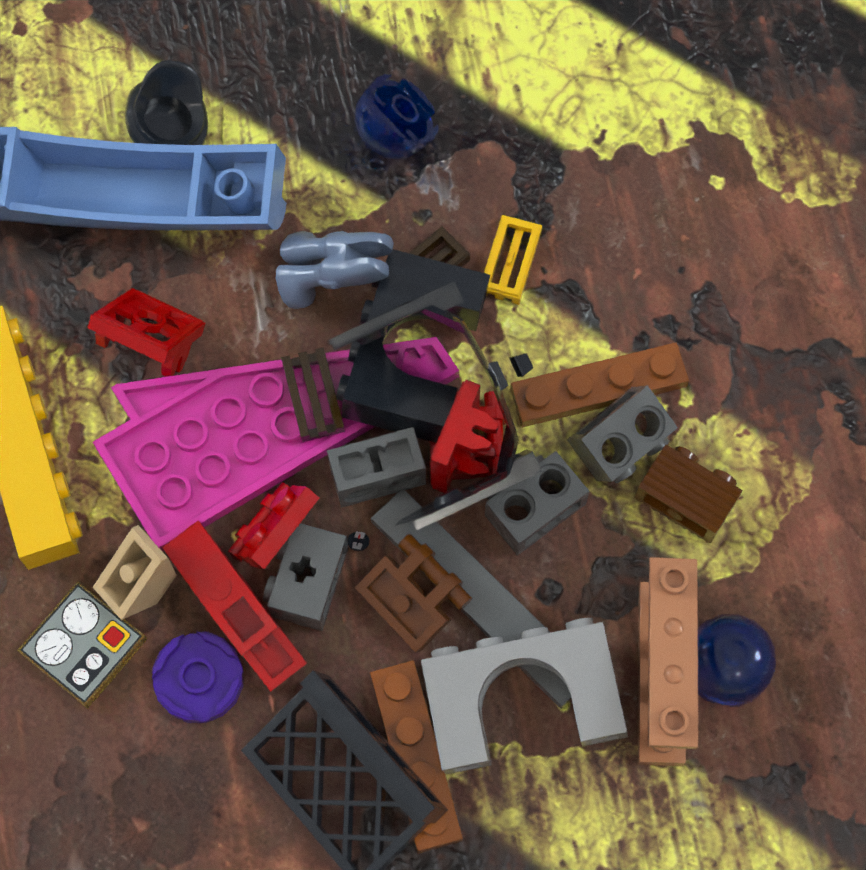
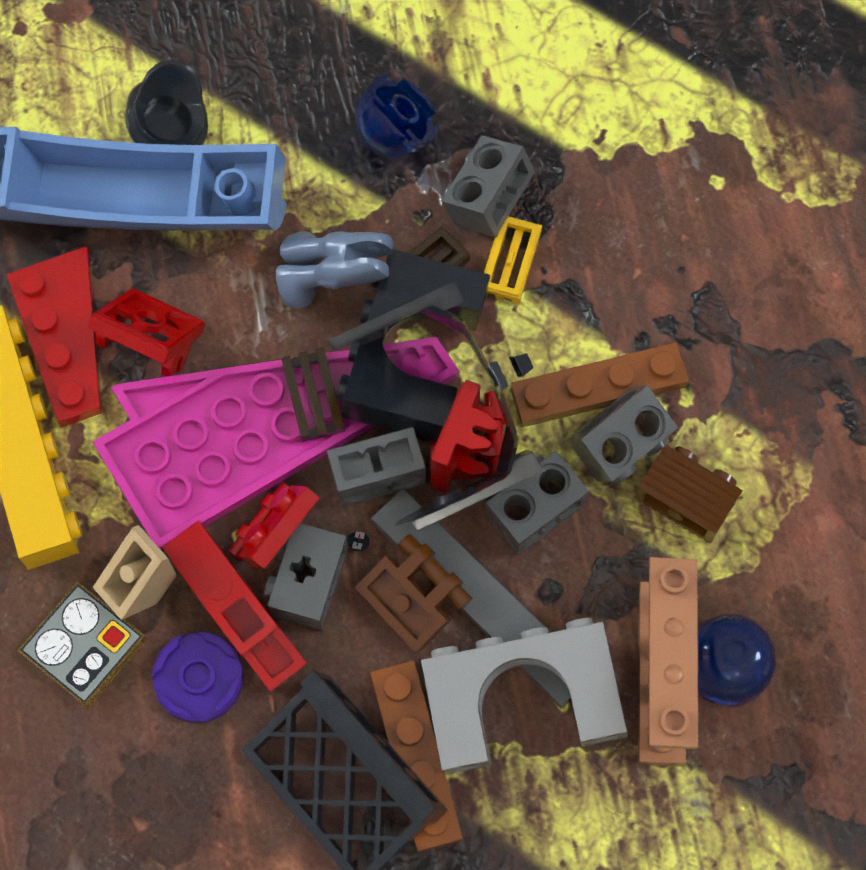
(56, 312): none -> red wing
(488, 186): none -> dark grey brick

